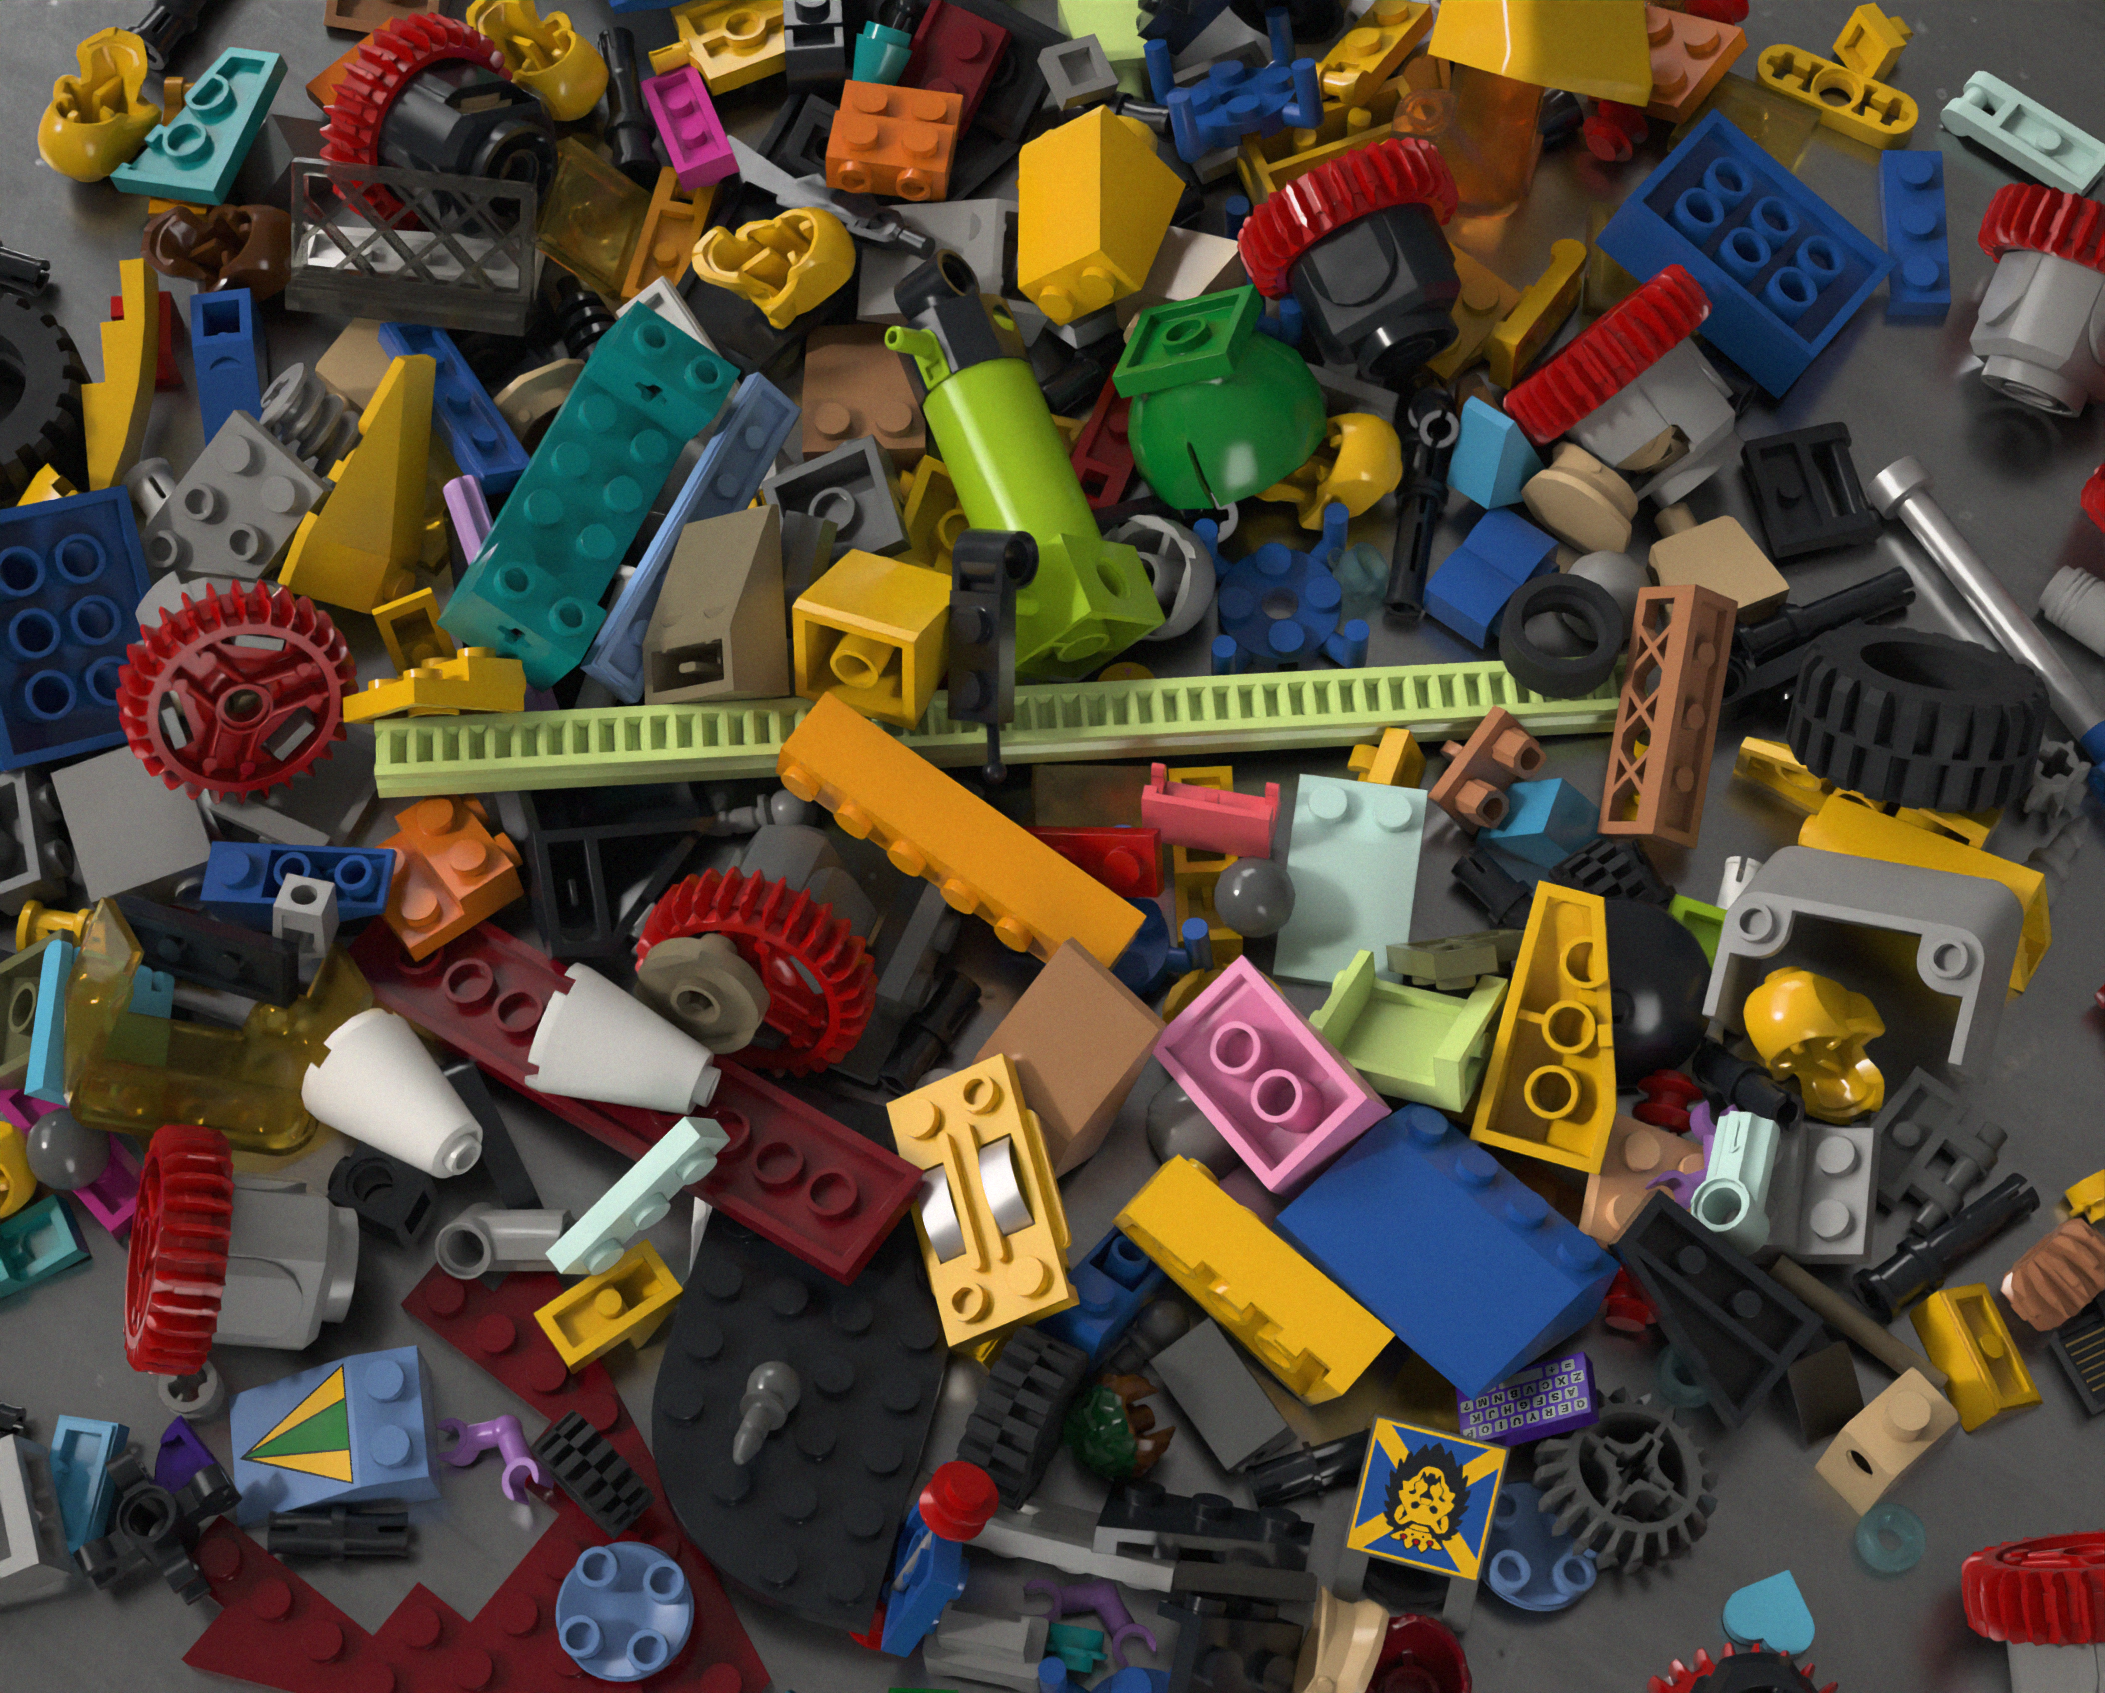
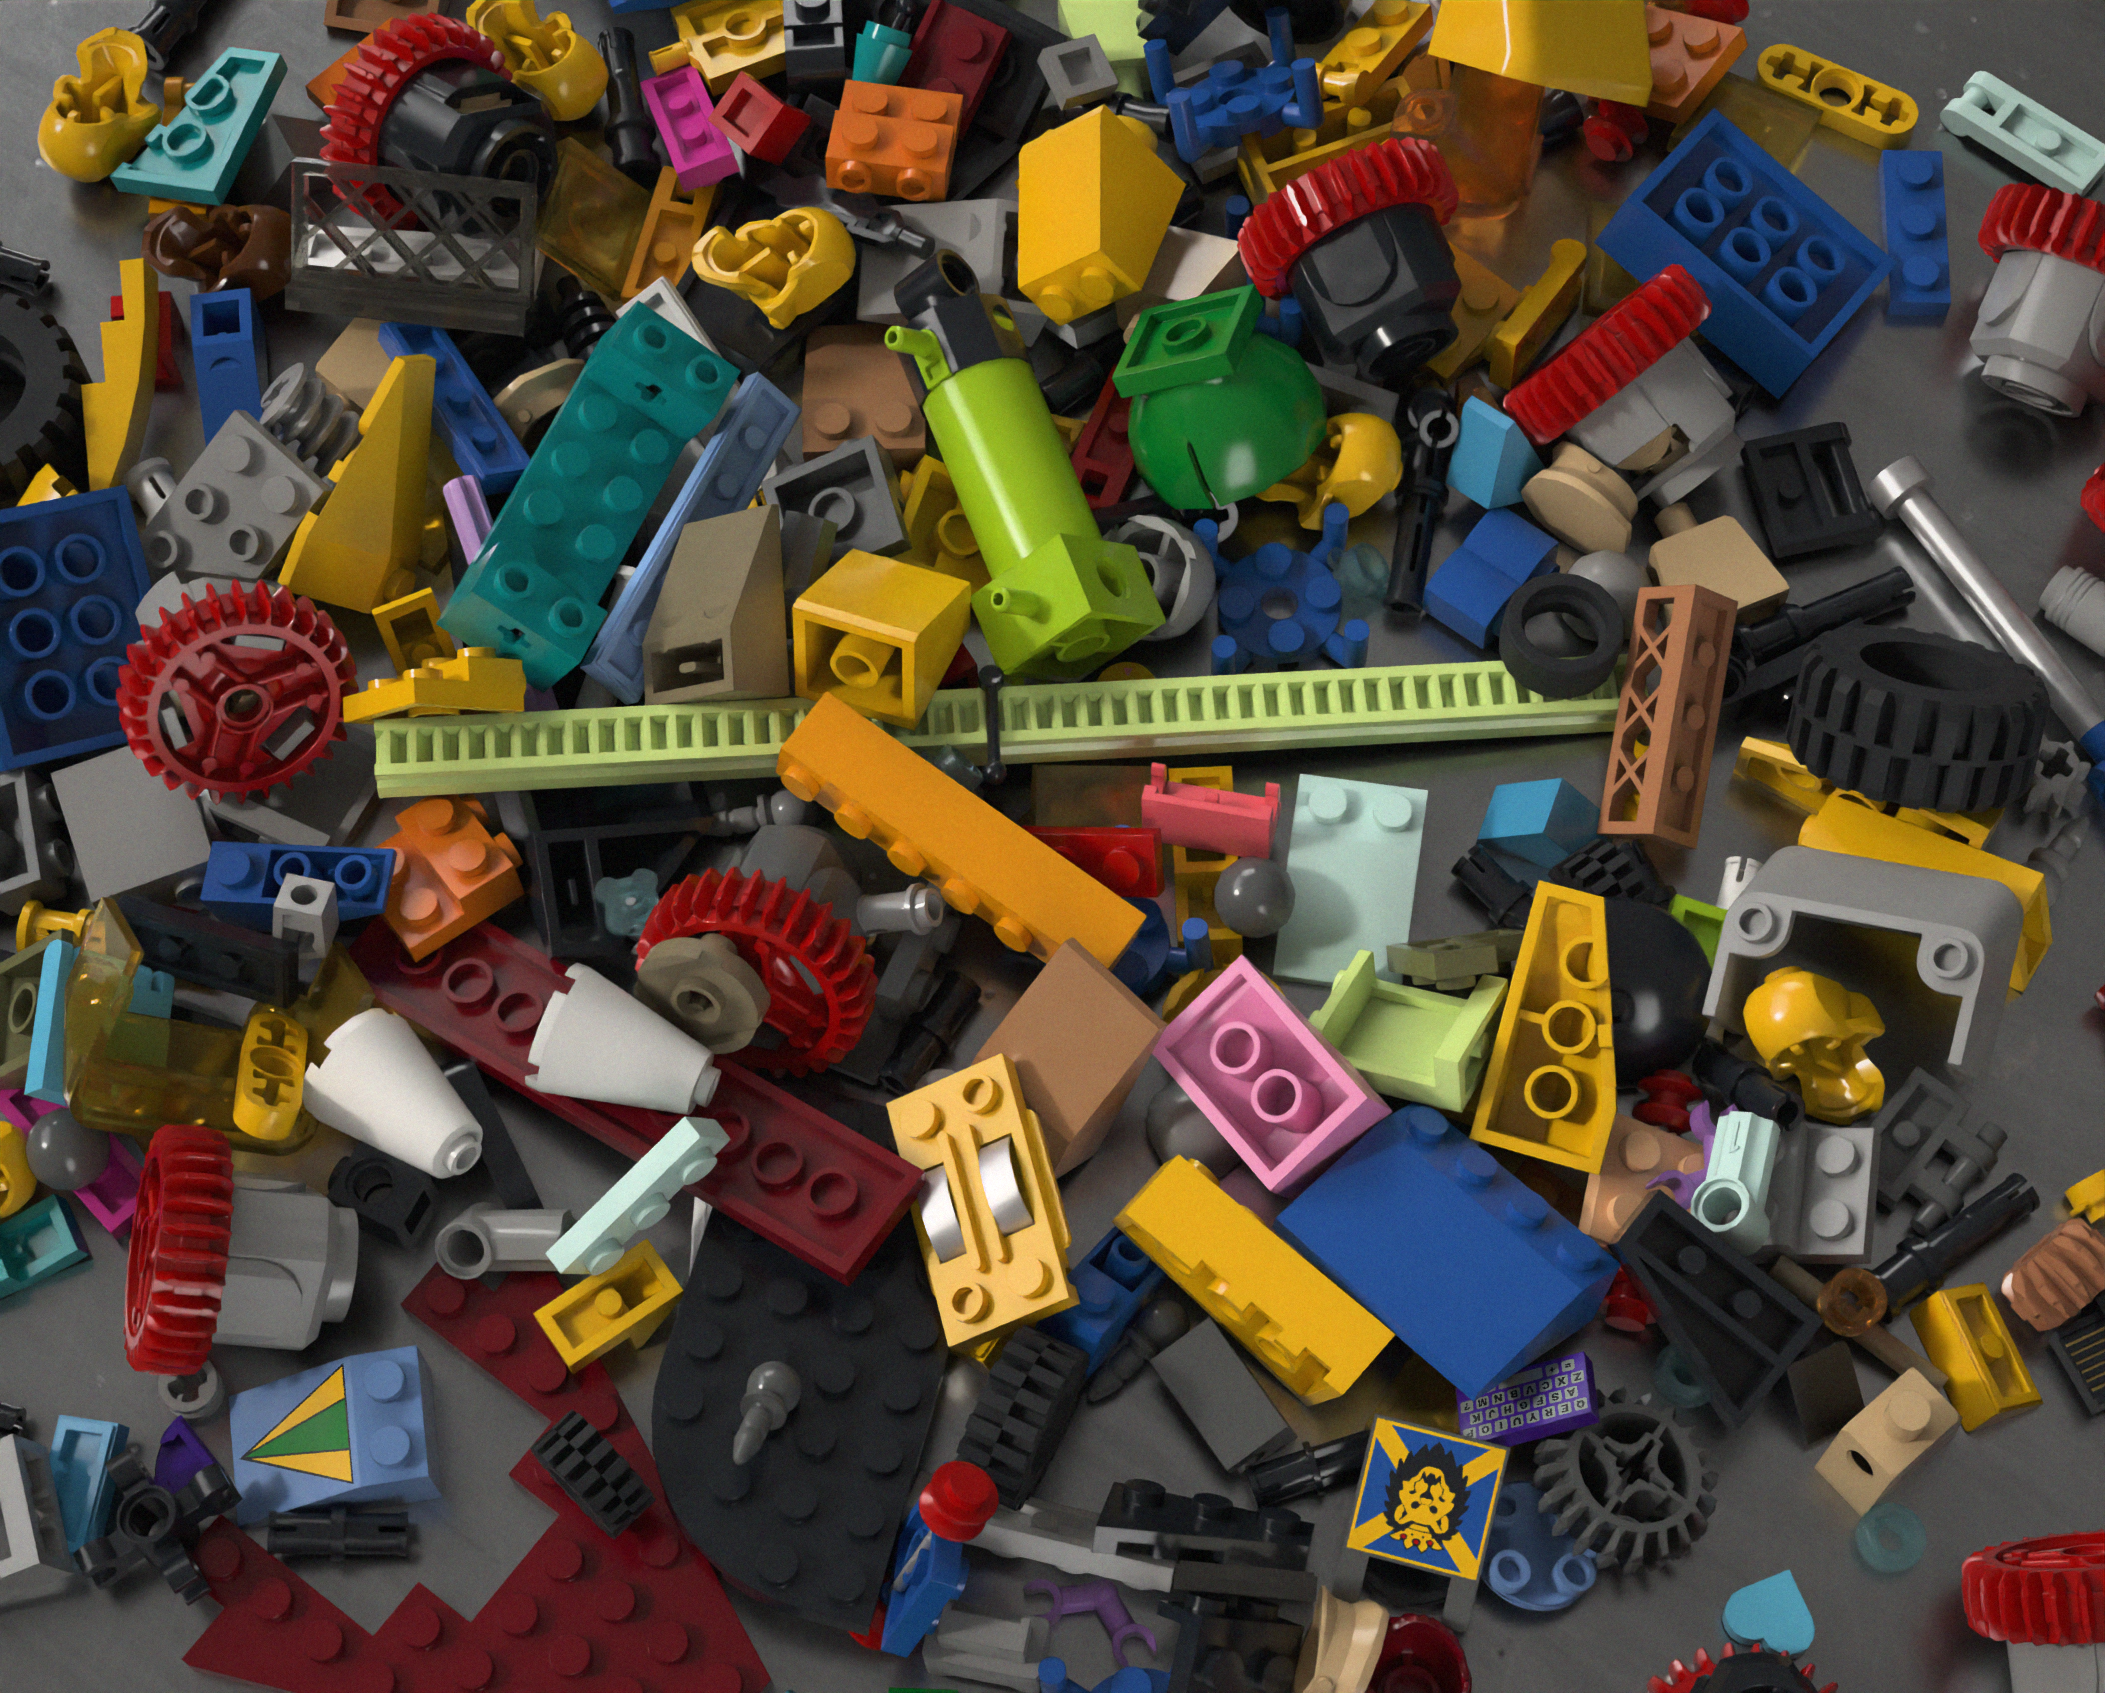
(270, 1075): none -> yellow beam
(506, 1434): medium lavender arm -> none
(624, 918): none -> clear light blue plate
(624, 1611): medium blue dish -> none
(759, 120): none -> red panel
(912, 909): none -> light grey pin
(955, 766): none -> clear light blue plate
(982, 621): black plate -> none
(1076, 1646): teal plate -> none
(1110, 1431): dark green piece -> none
(1394, 763): yellow tile -> none
(1484, 769): nougat hips -> none
(1871, 1296): none -> clear orange bush
(1872, 42): yellow tile -> none

